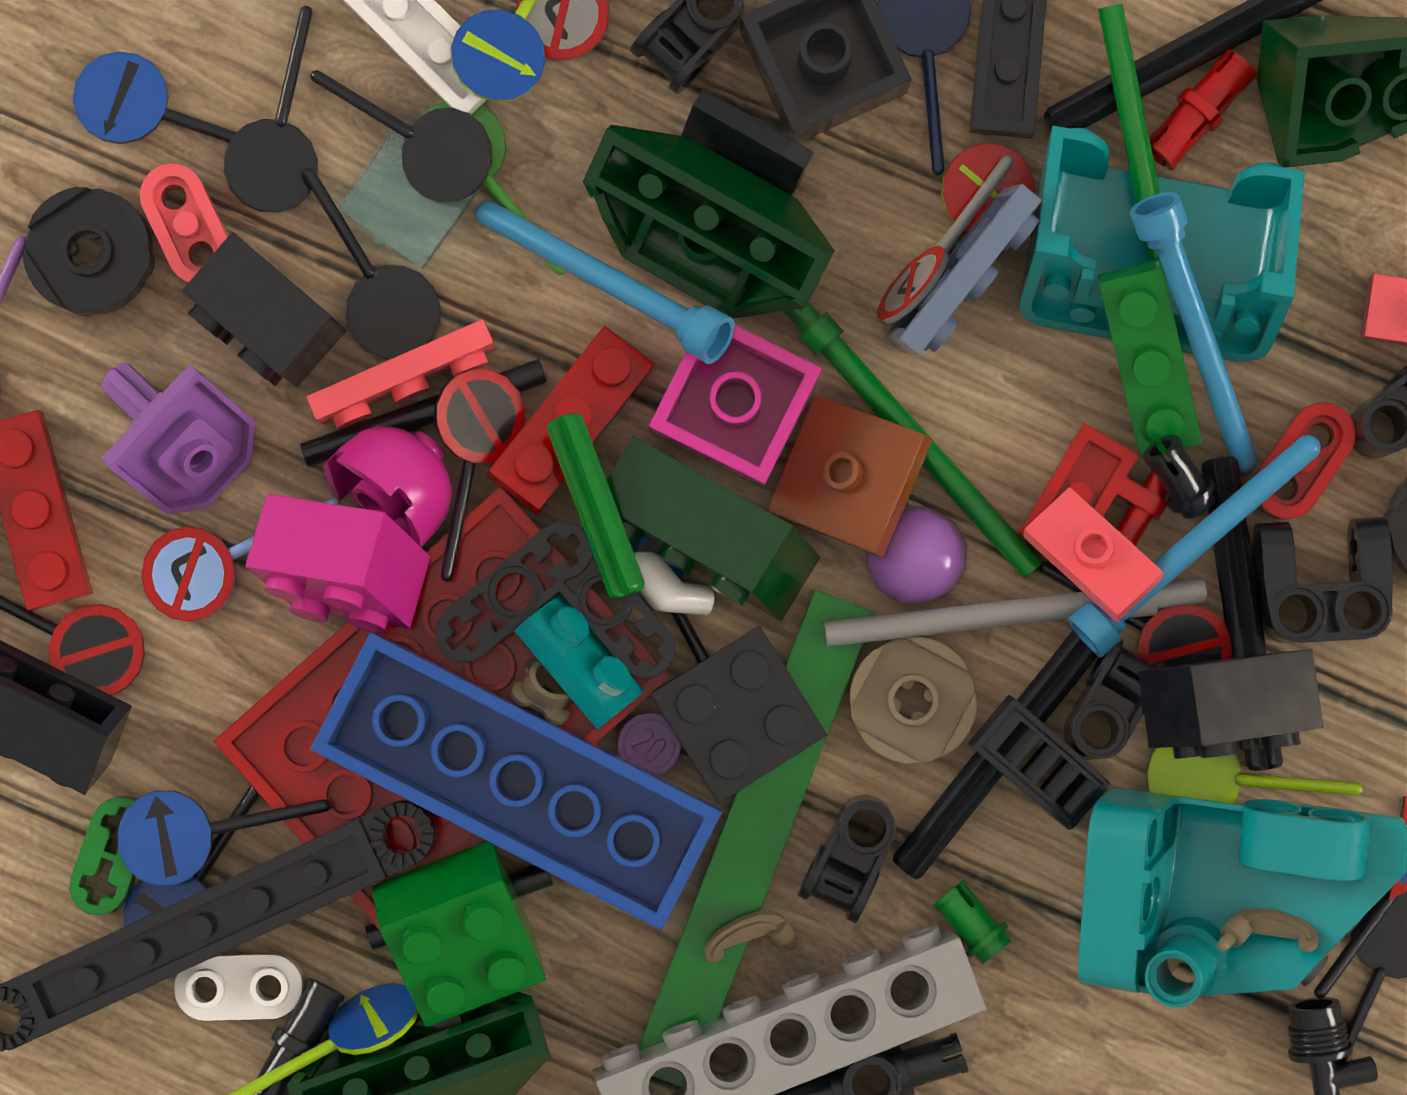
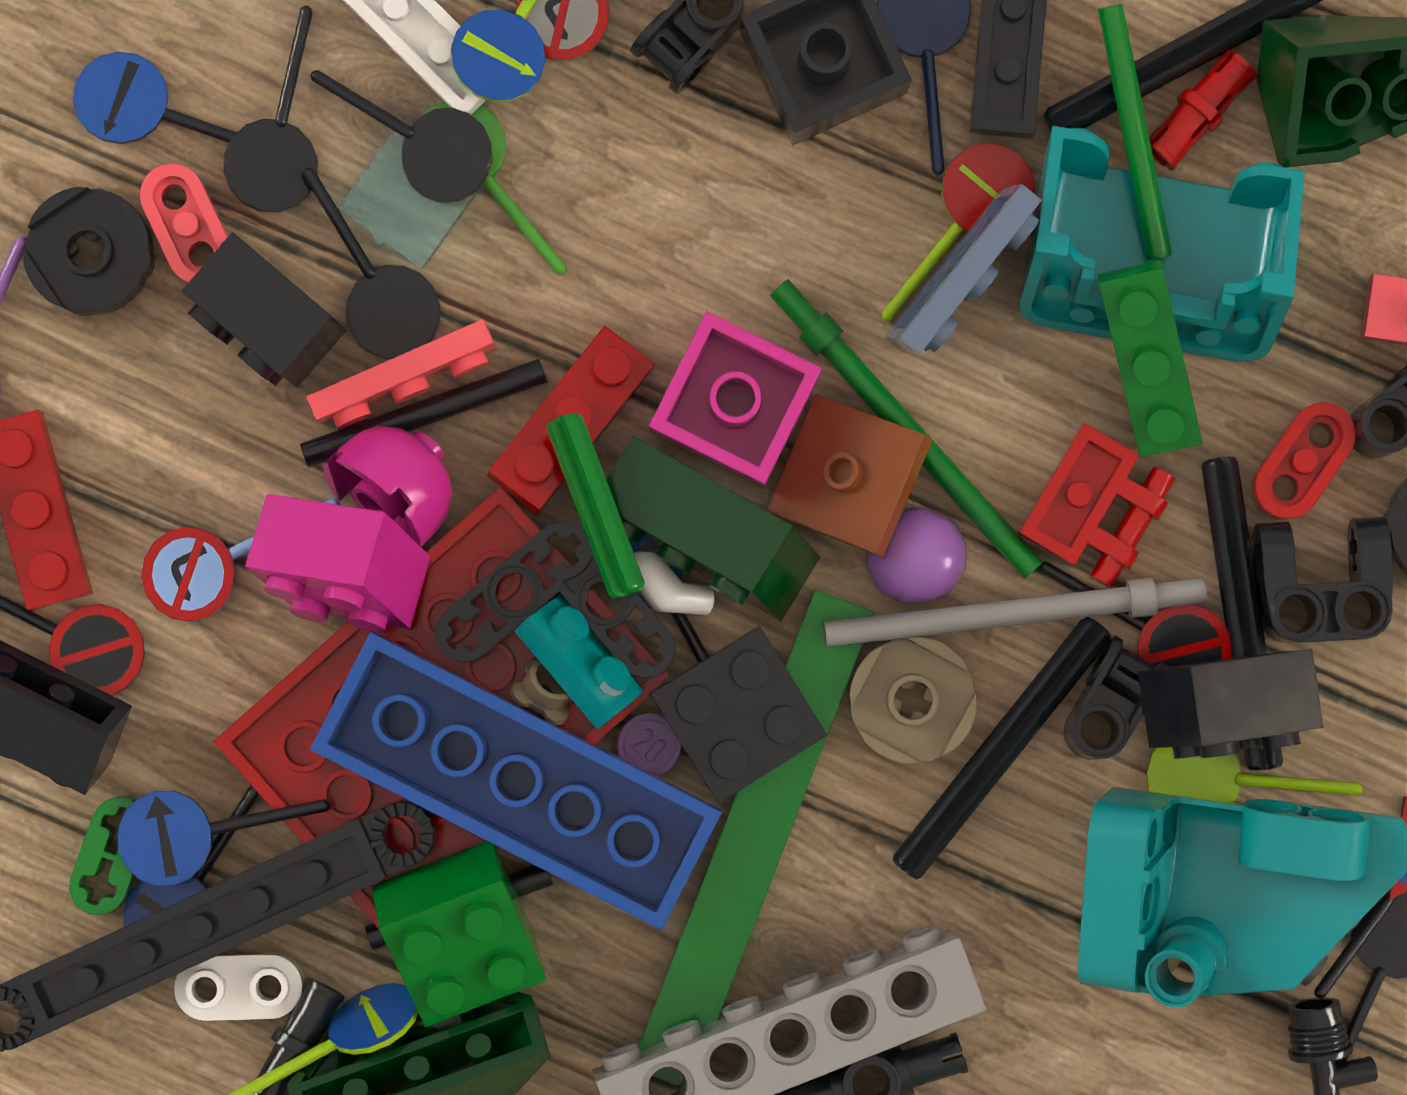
(181, 440): medium lavender piece -> none
(476, 422): piece -> none
(702, 330): dark azure piece -> none
(706, 223): dark green wedge -> none
(747, 142): black tile -> none
(749, 928): dark tan piece -> none
(849, 860): black piece -> none
(926, 269): light grey piece -> none
(973, 922): green pin -> none
(1070, 787): black slope -> none
(1093, 554): coral plate -> none
(1102, 632): dark azure piece -> none
(1161, 224): dark azure piece -> none
(1187, 488): black pin -> none
(1269, 923): dark tan piece -> none

